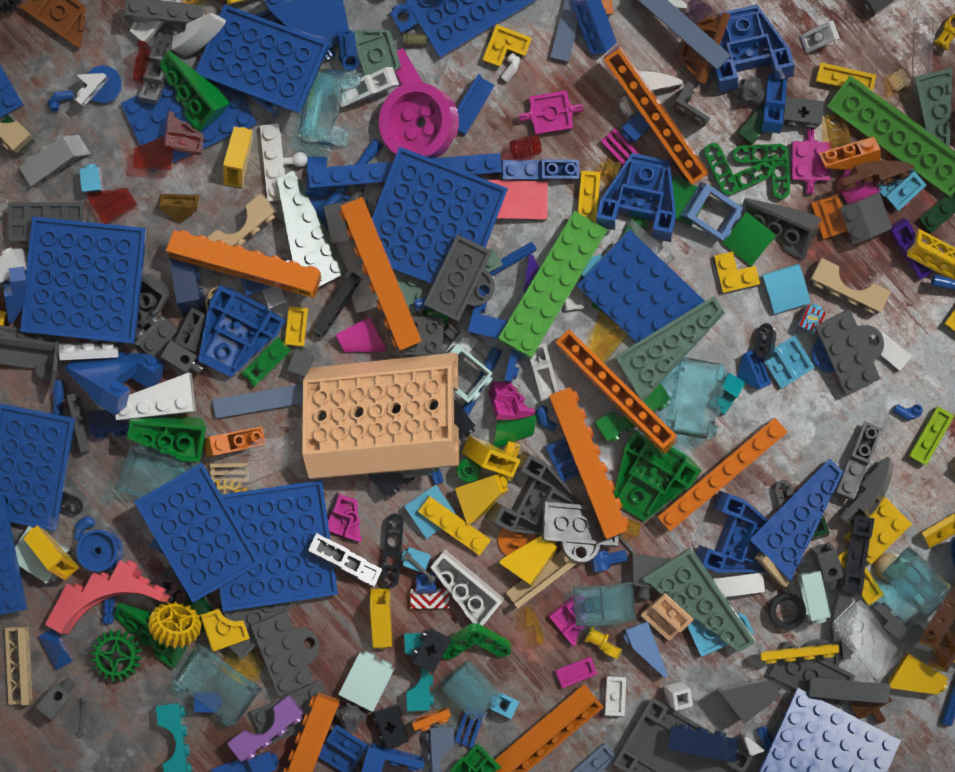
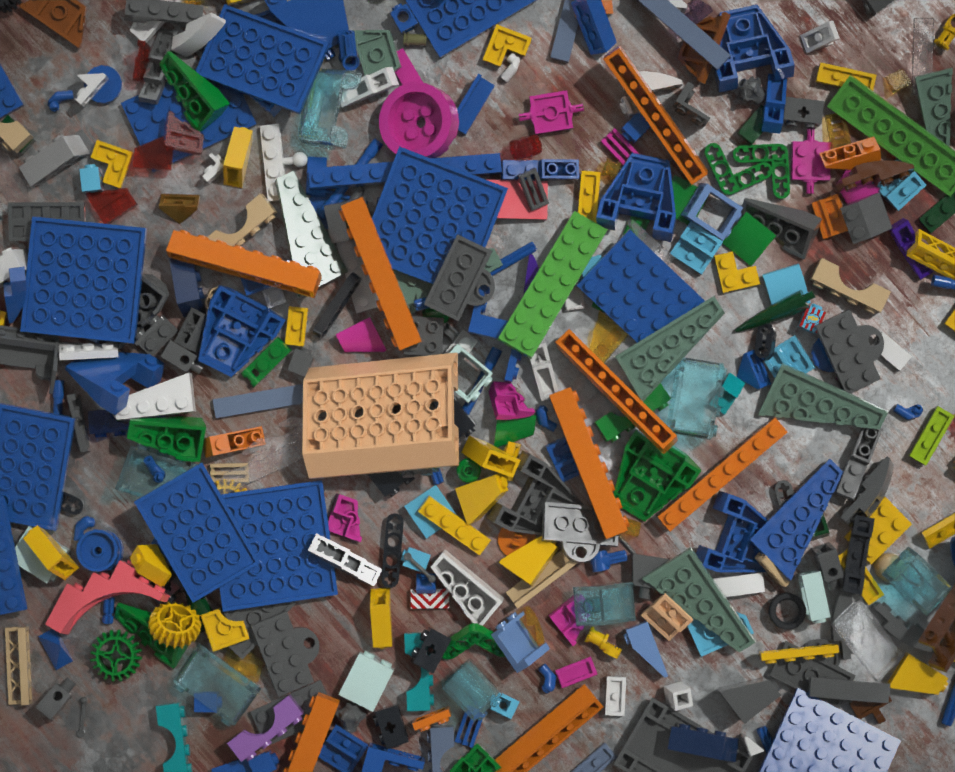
(117, 160): none -> yellow plate
(151, 564): none -> yellow slope
(154, 469): none -> blue arm
(213, 172): none -> white bracket
(517, 642): none -> medium blue panel
(526, 192): none -> dark grey tile
(550, 679): none -> blue arm
(696, 247): none -> medium azure slope
(779, 310): none -> dark green piece
(813, 400): none -> sand green wing

